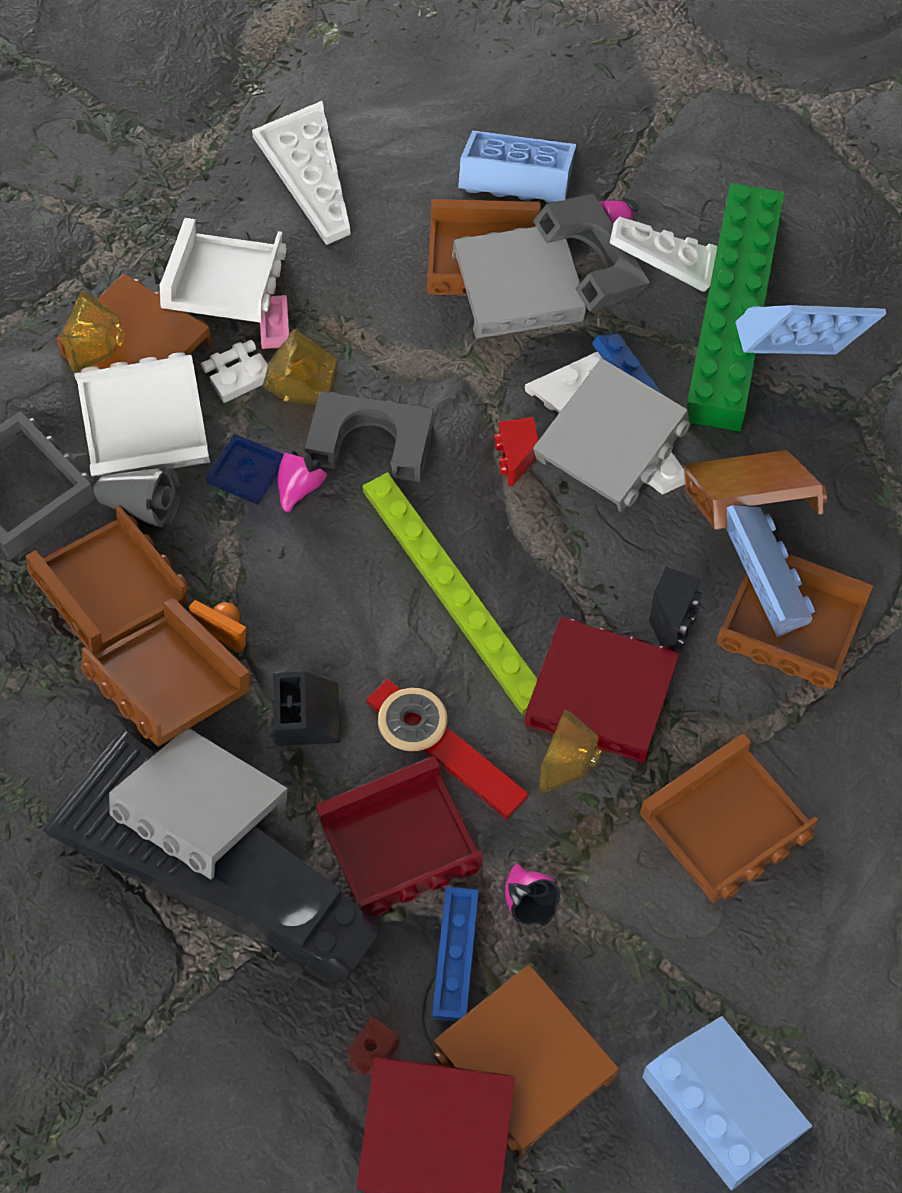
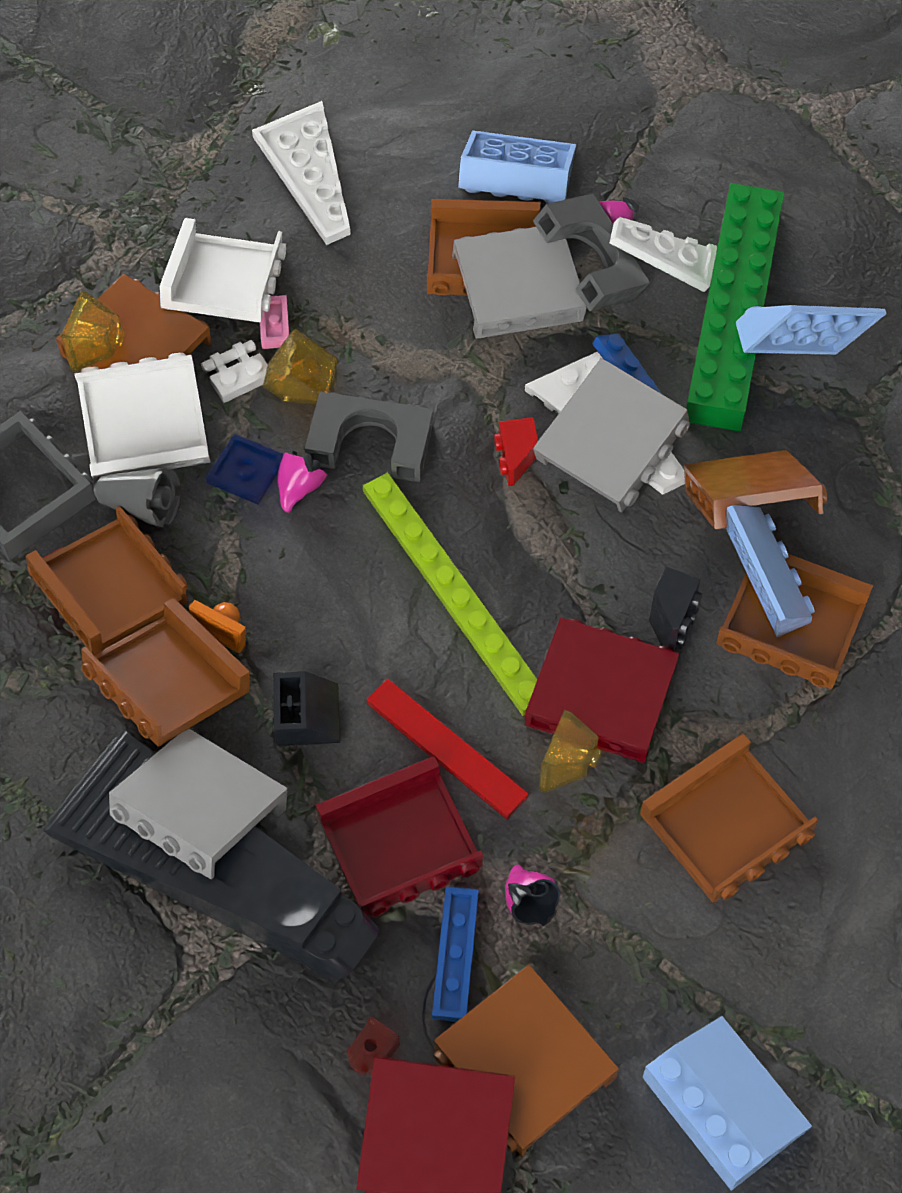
(412, 737): wheel -> none

